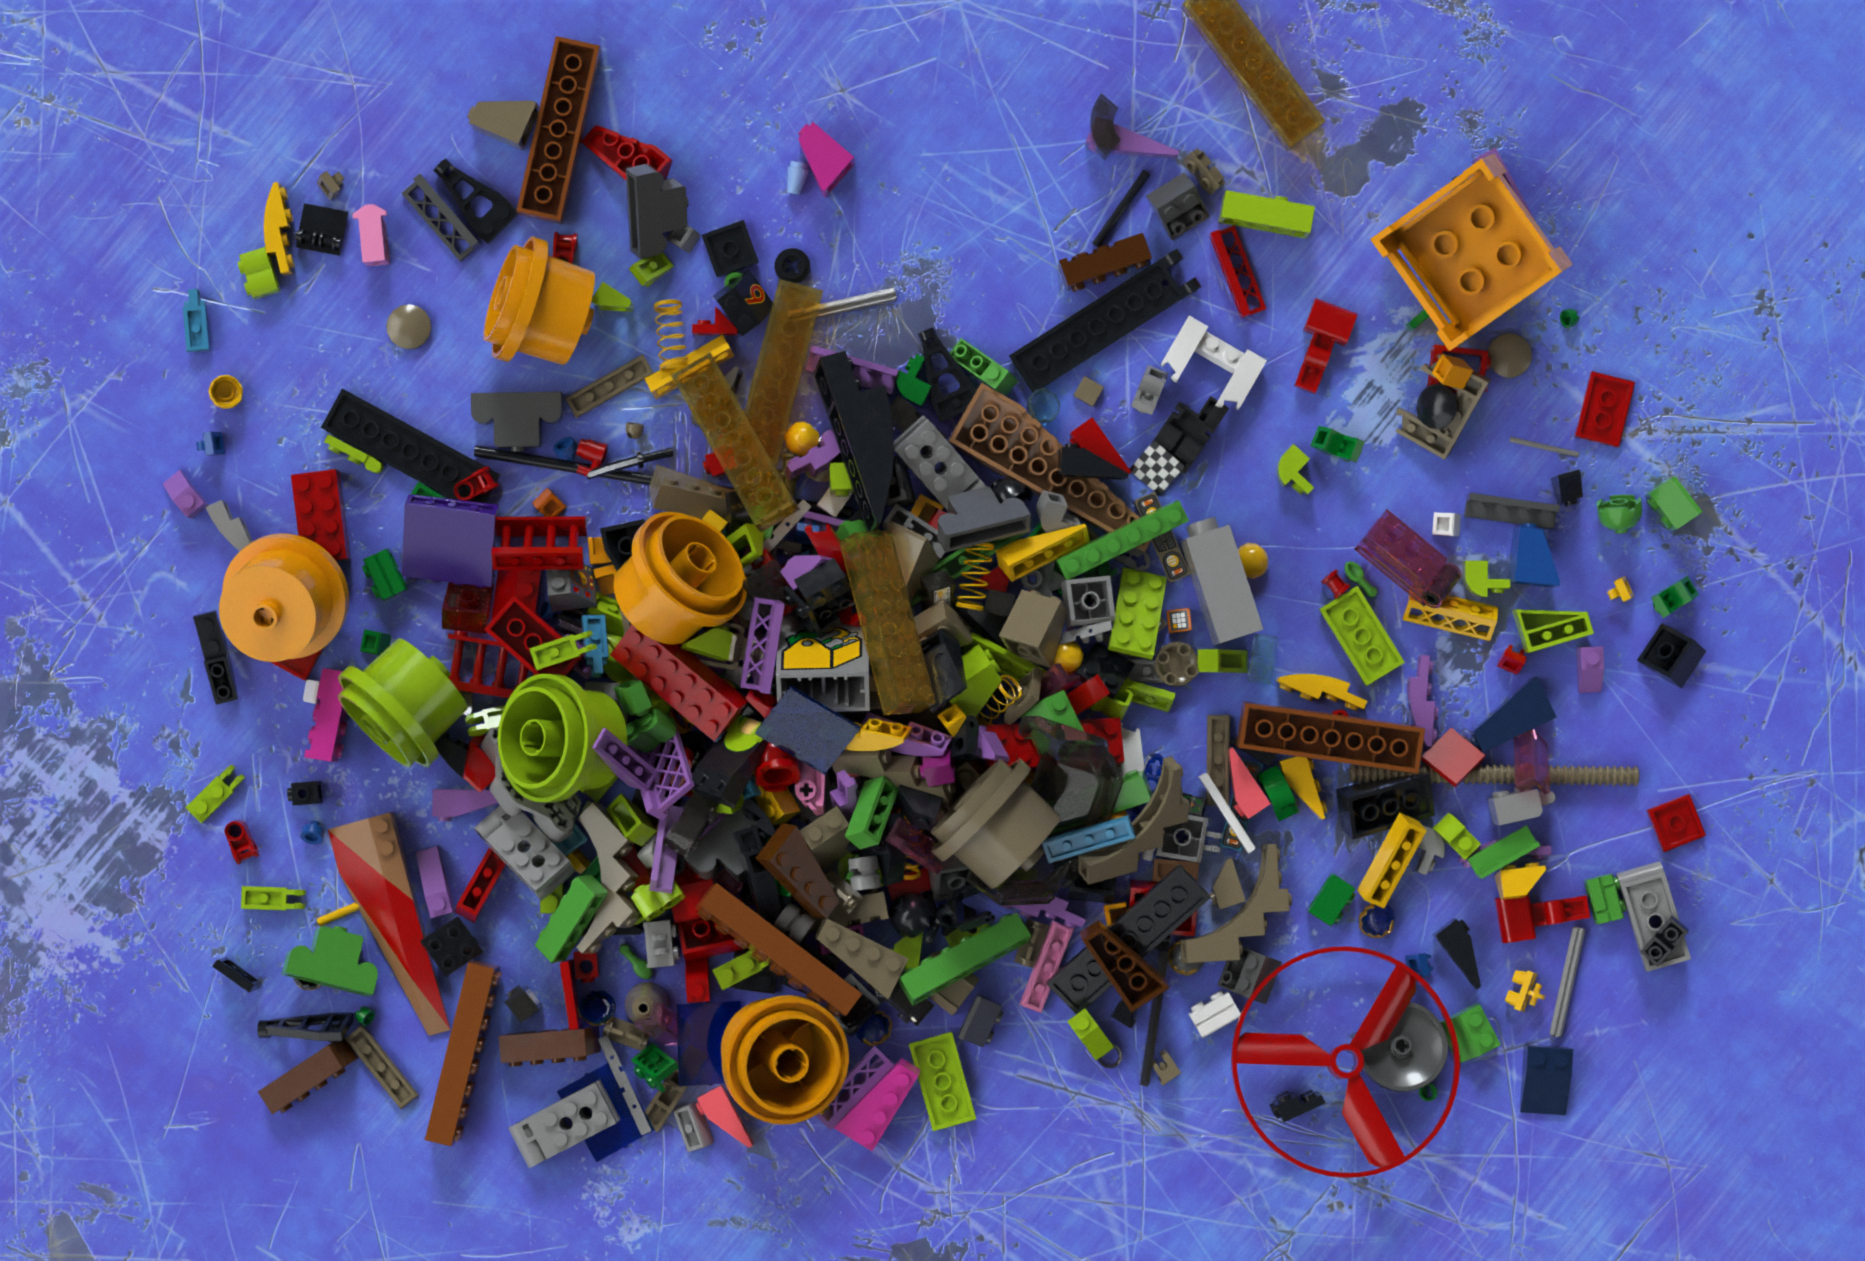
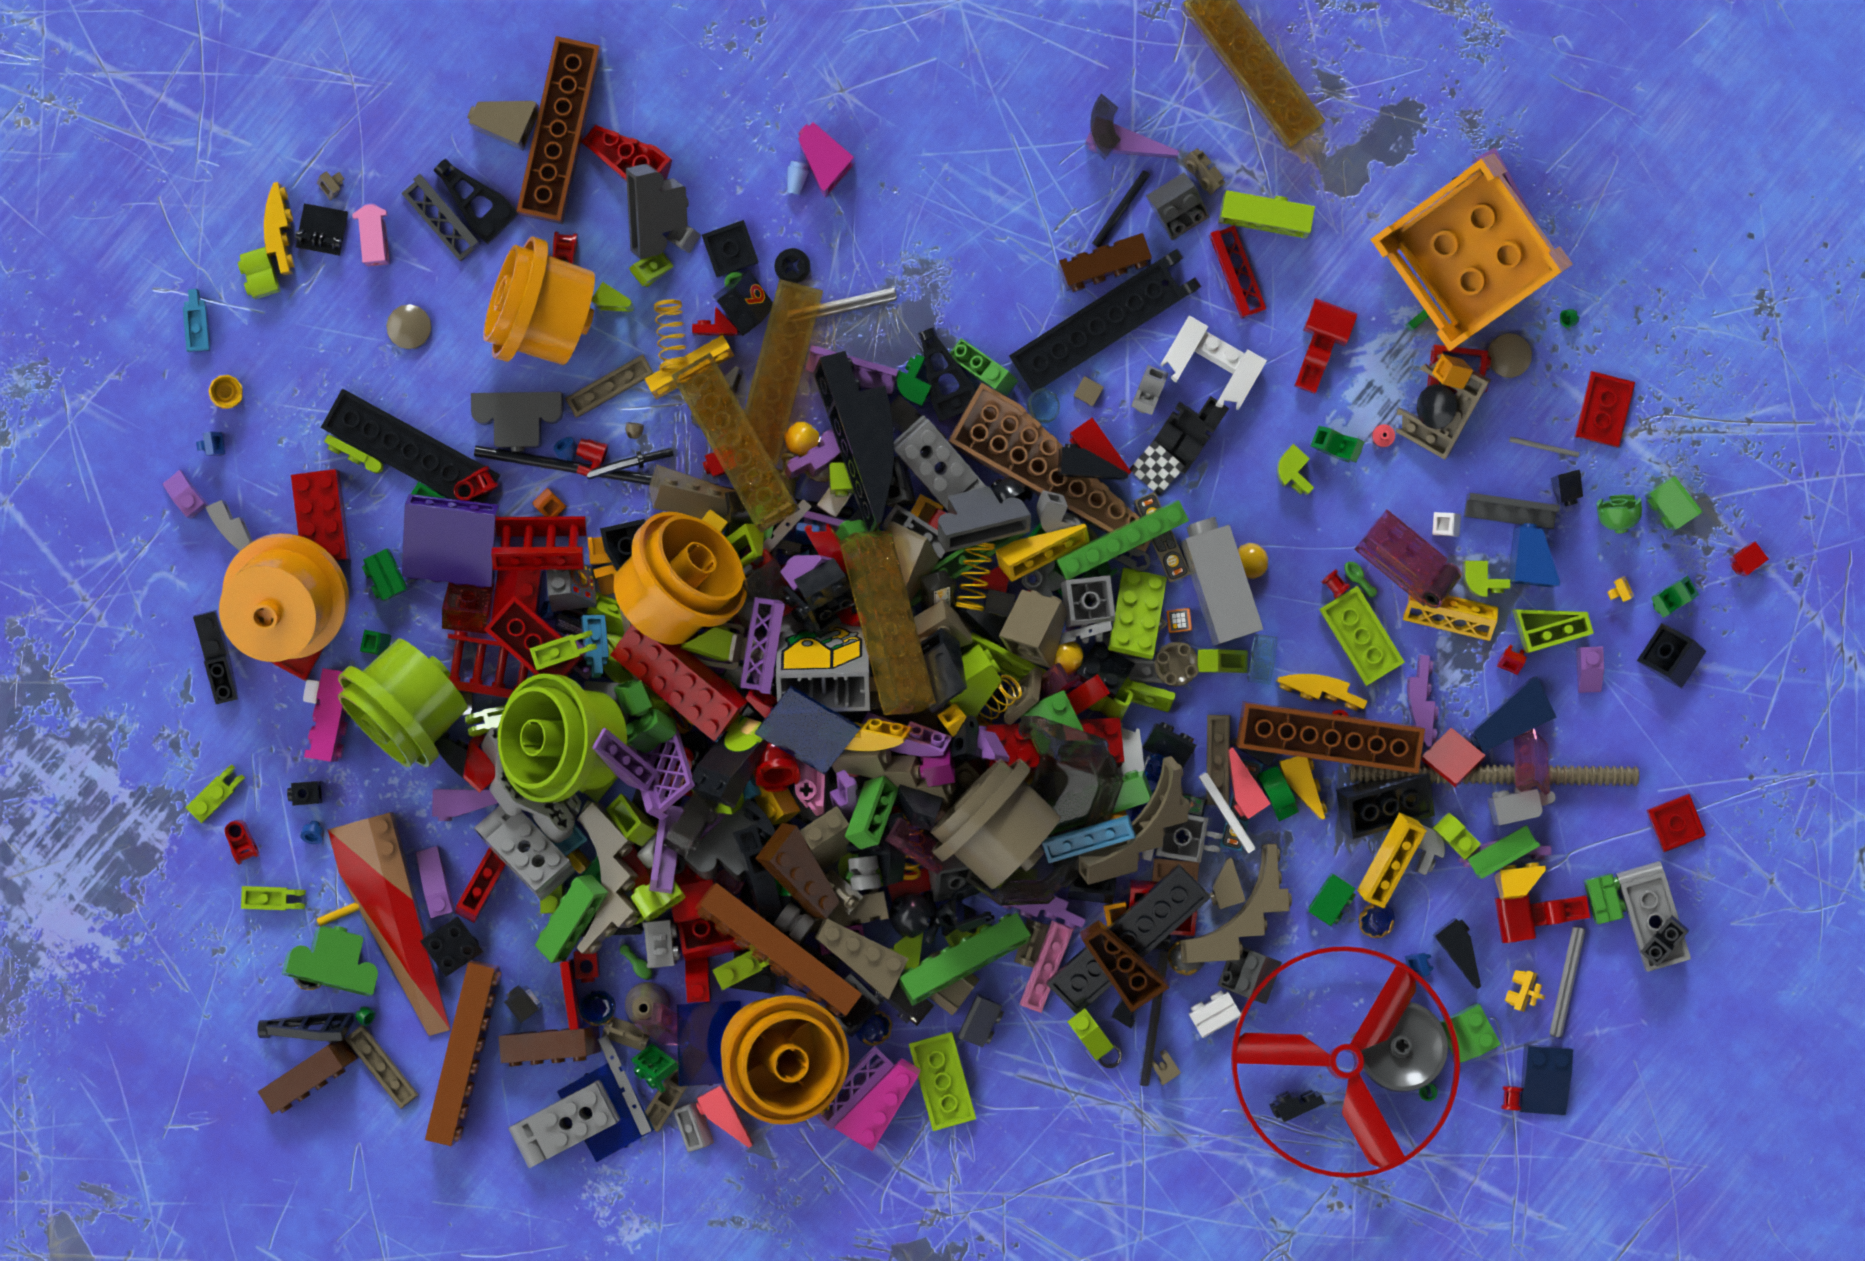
(237, 974): black tile -> none
(1167, 743): none -> black slope
(1379, 439): none -> coral tile
(1511, 1098): none -> red bush
(1748, 559): none -> red brick

